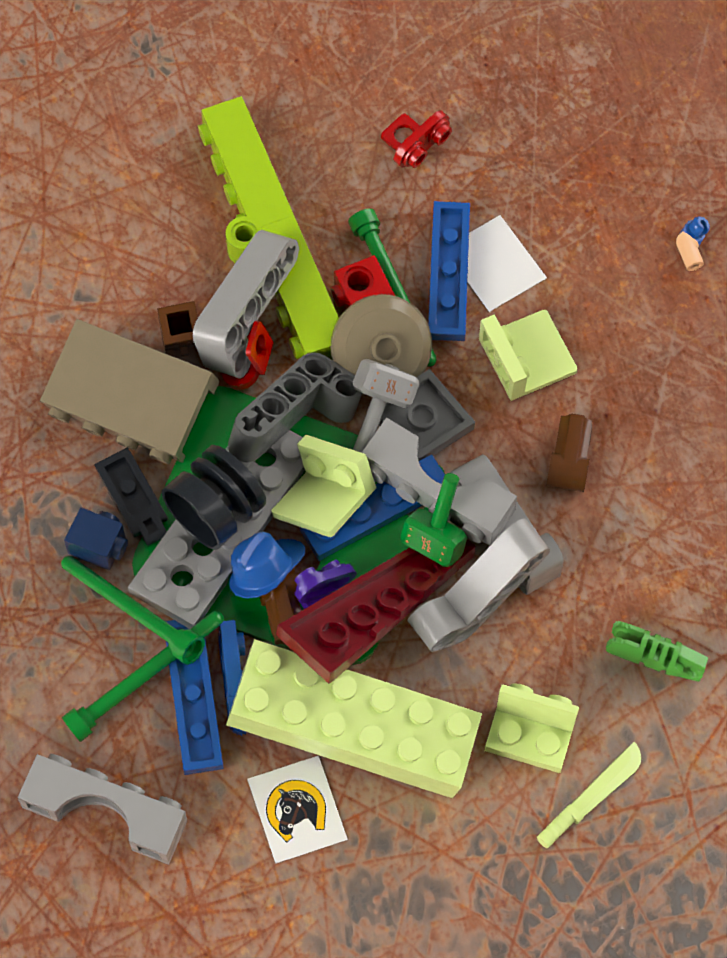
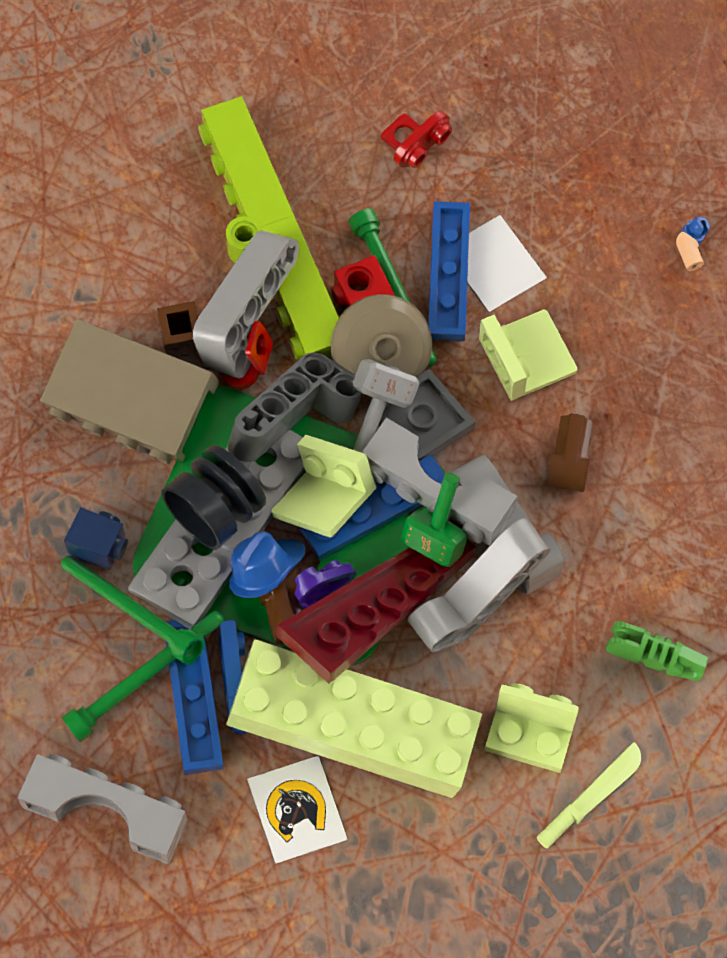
(133, 496): black hinge -> none

